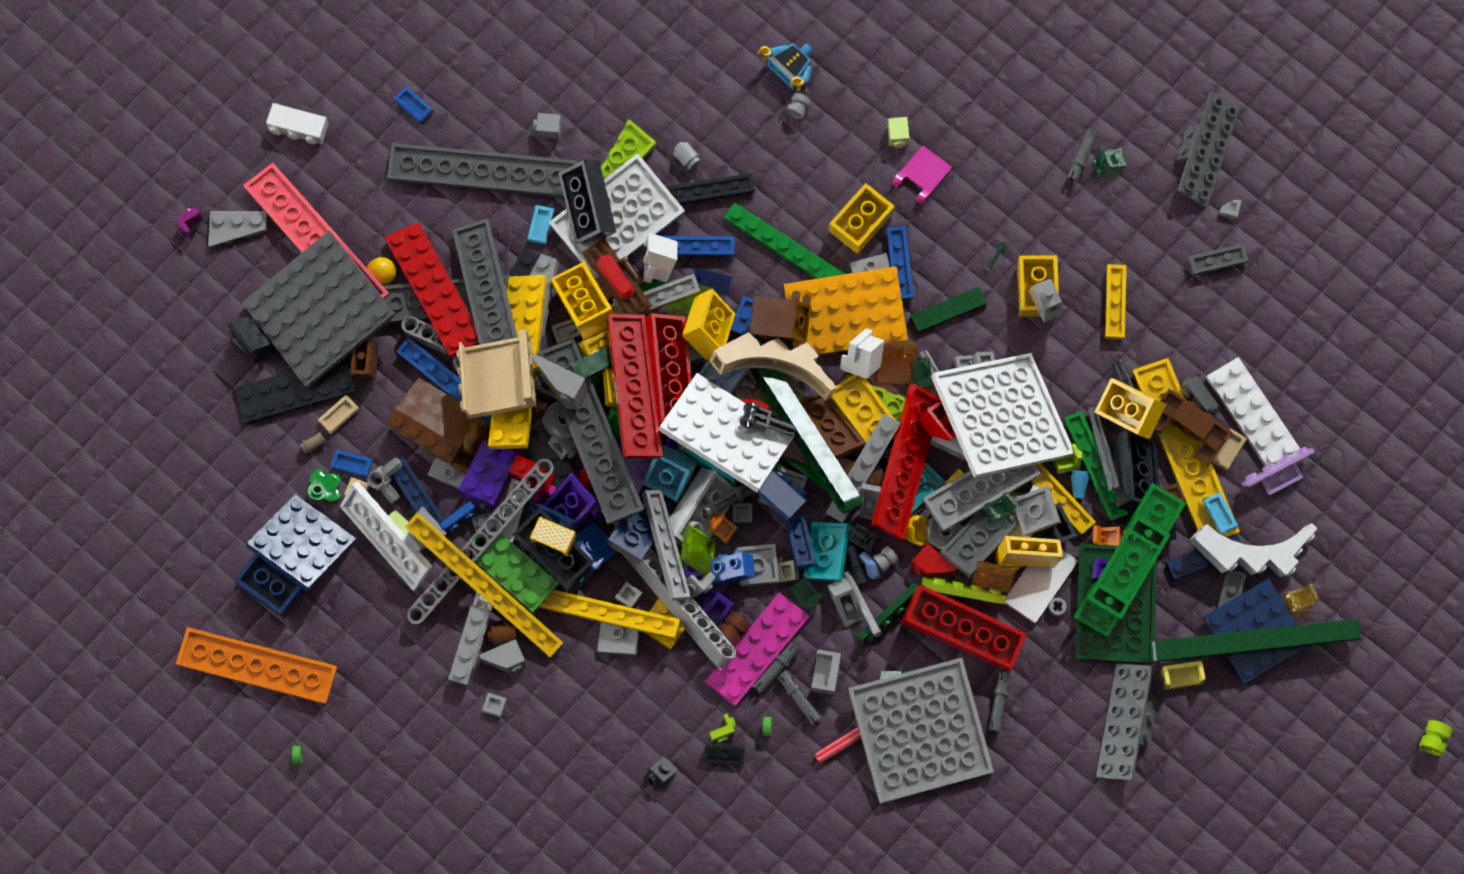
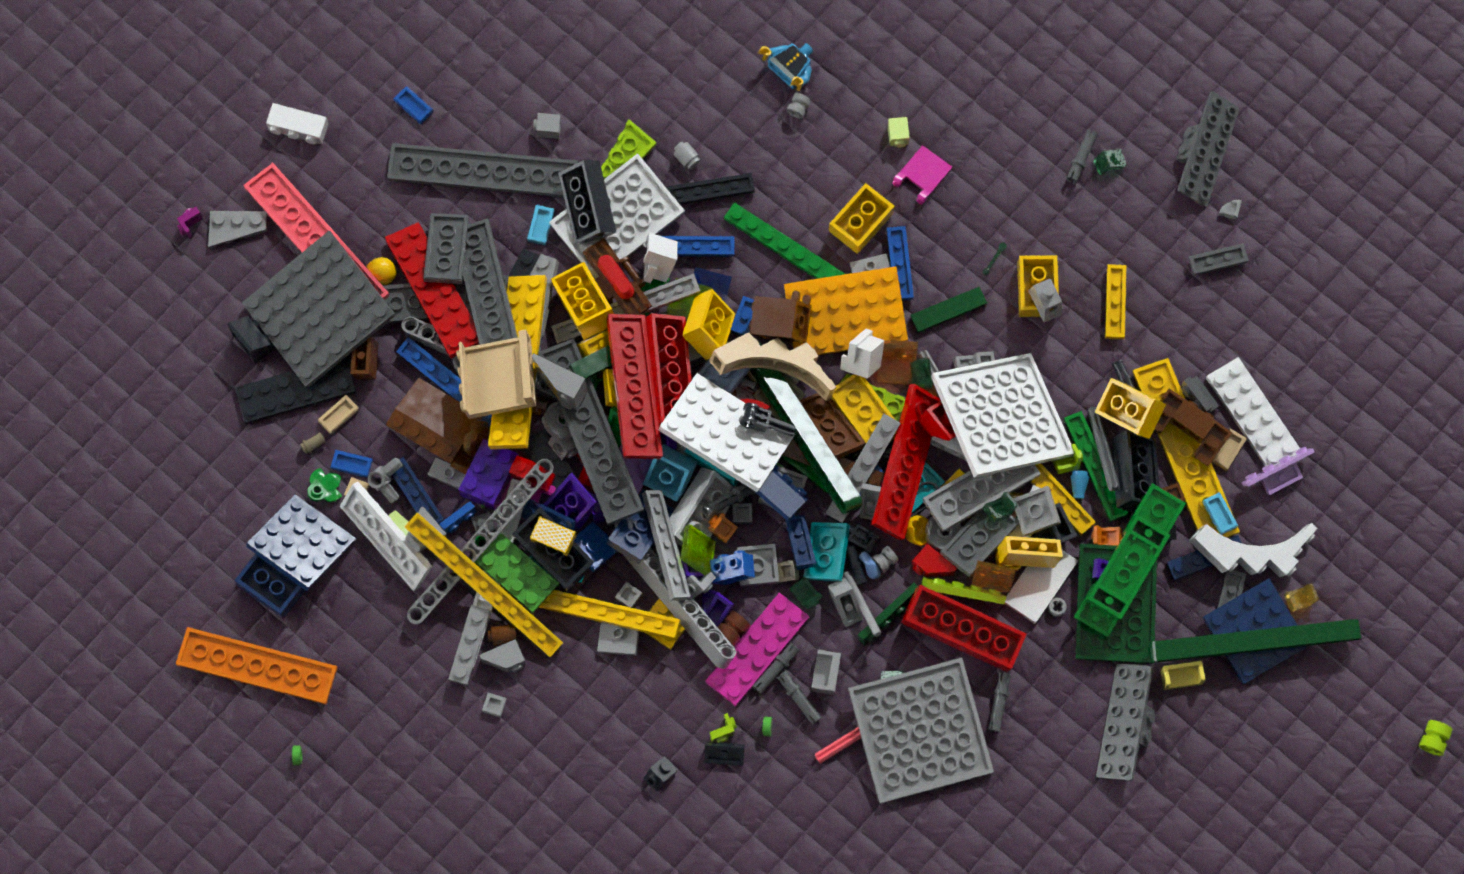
(446, 248): none -> dark grey tile

